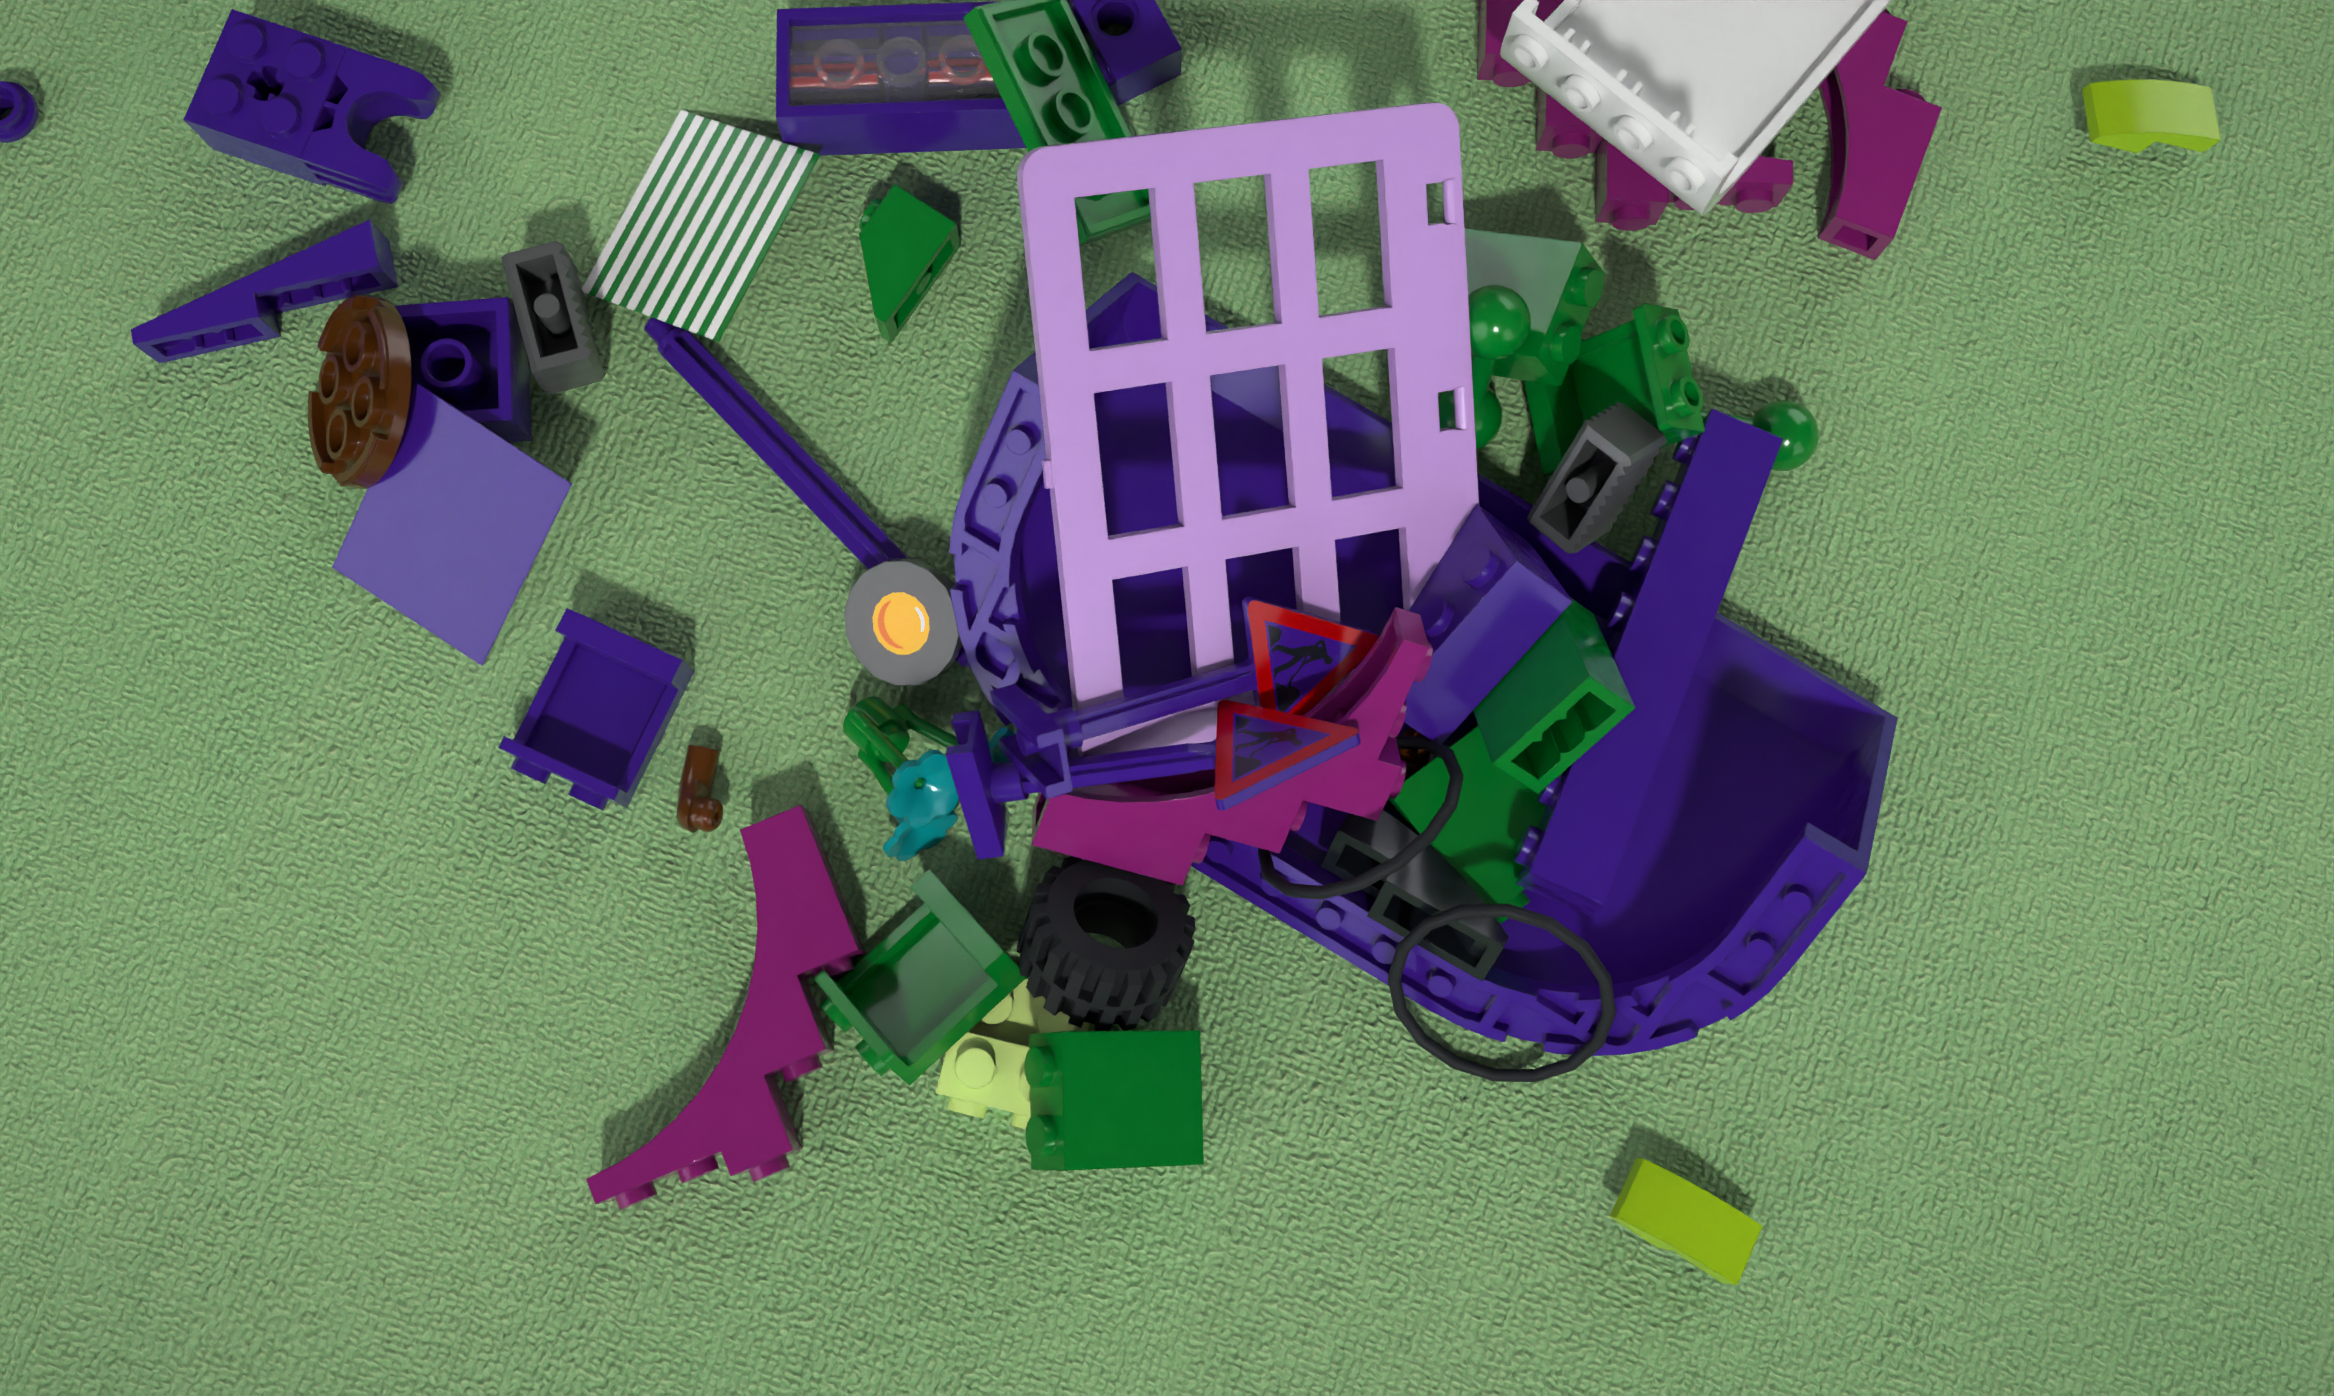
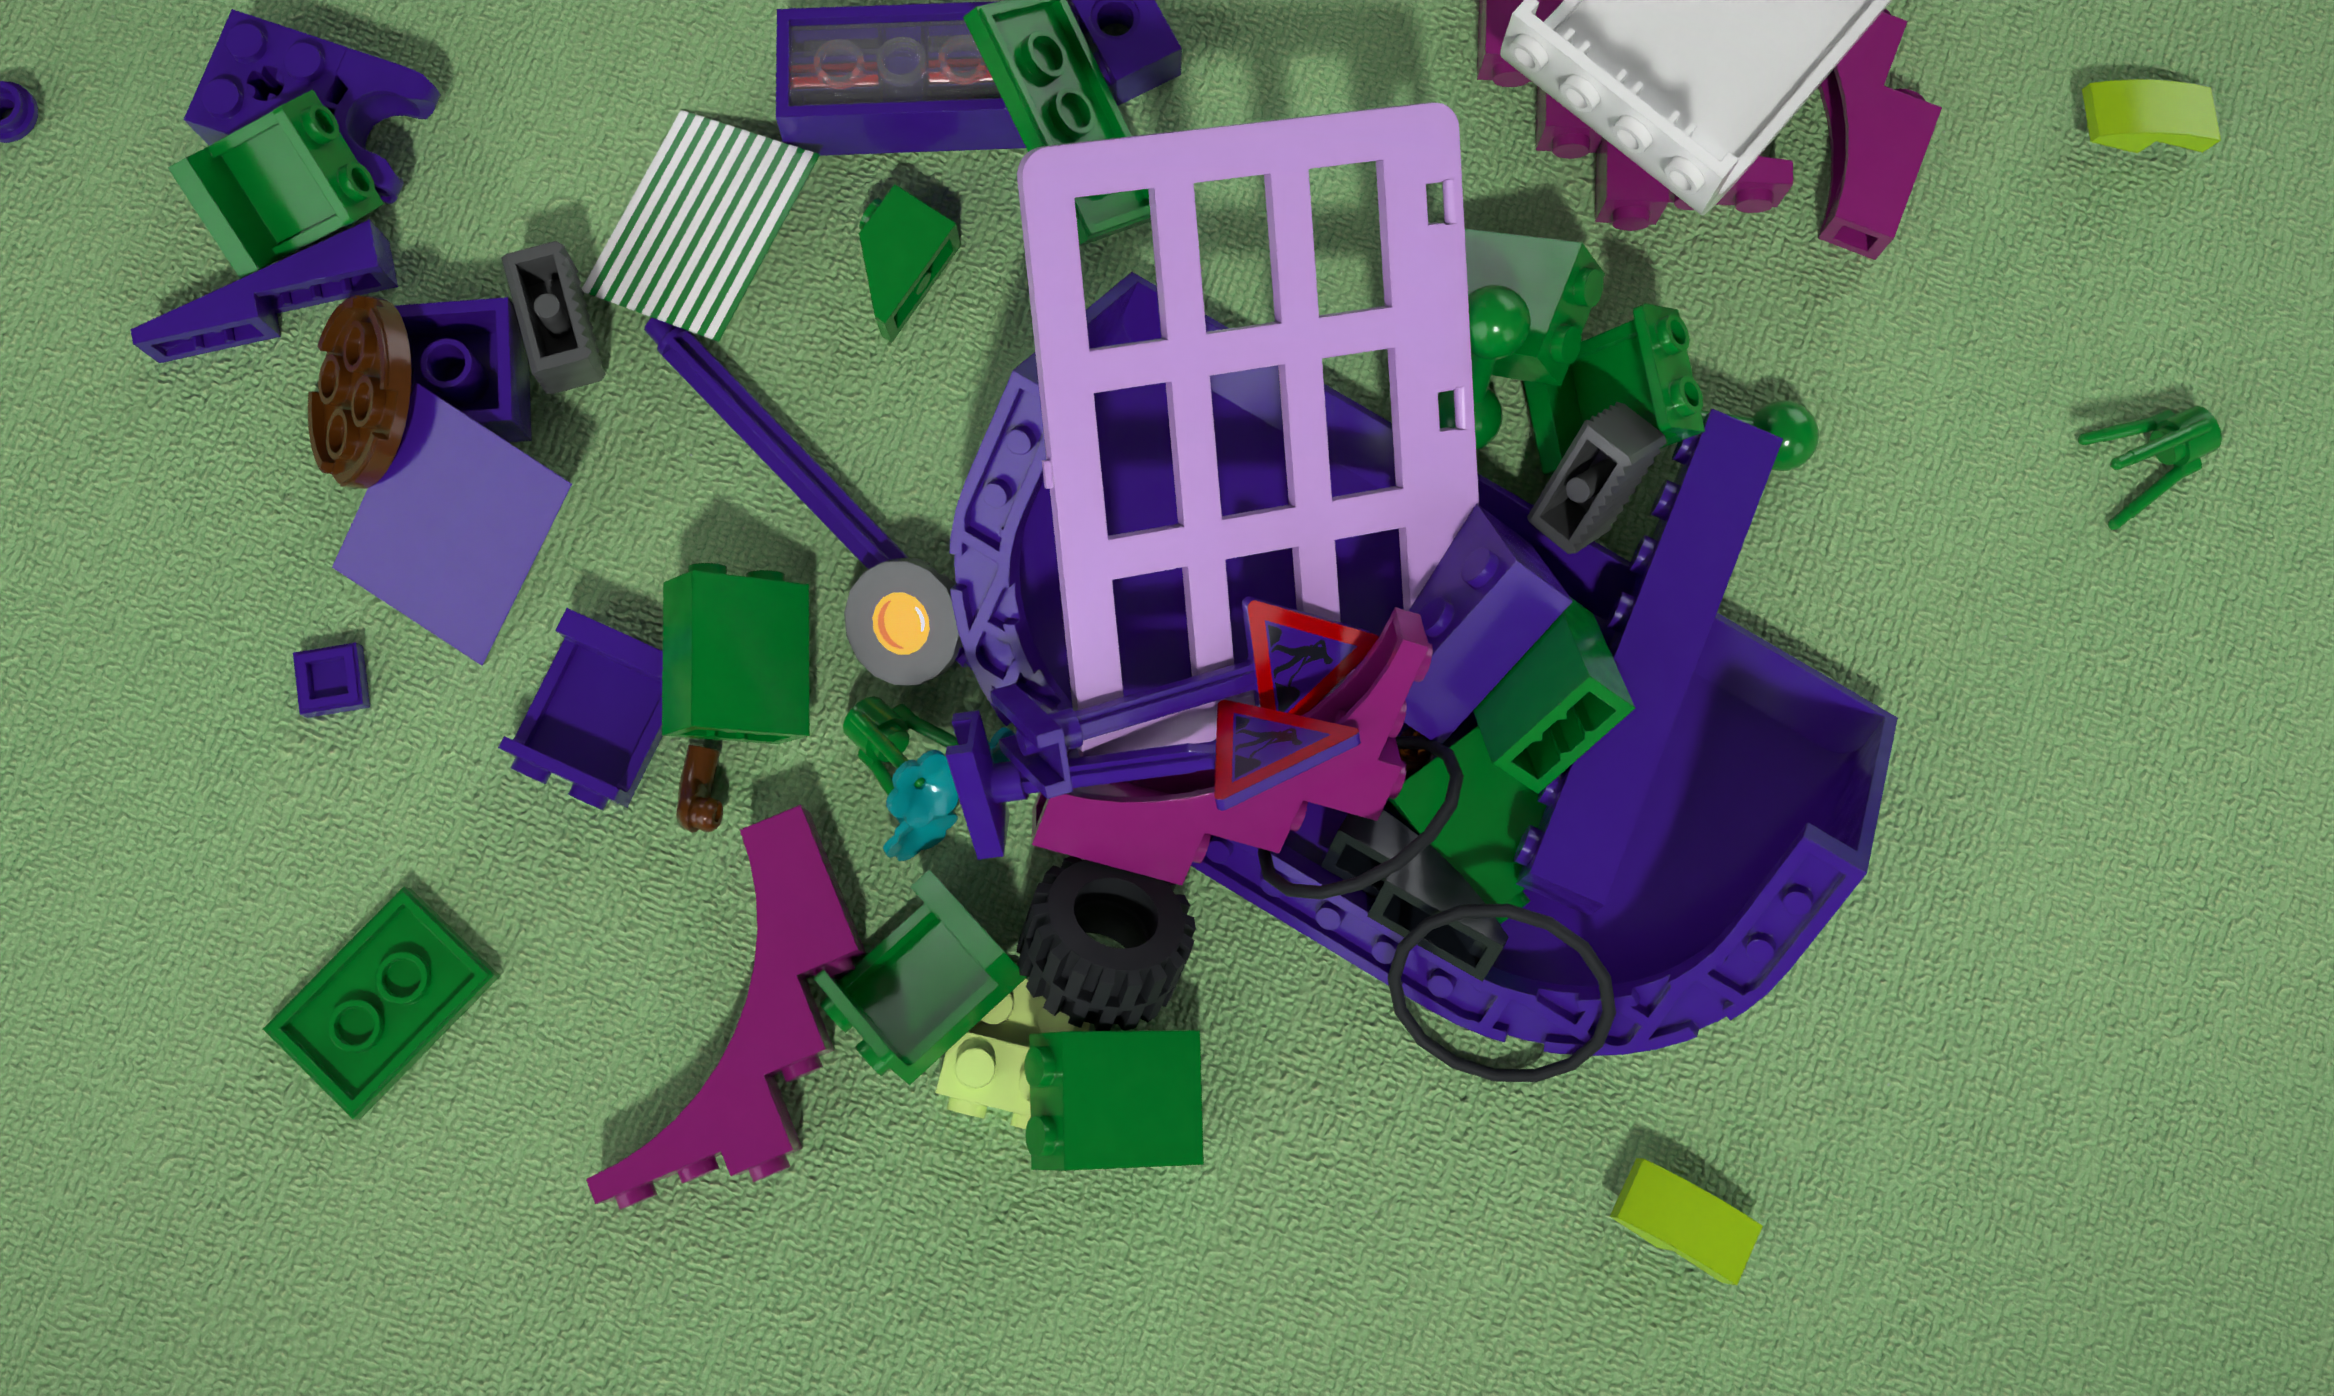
(277, 184): none -> green panel
(331, 680): none -> dark purple tile
(381, 1003): none -> green tile
(735, 656): none -> green brick
(2175, 440): none -> green plant

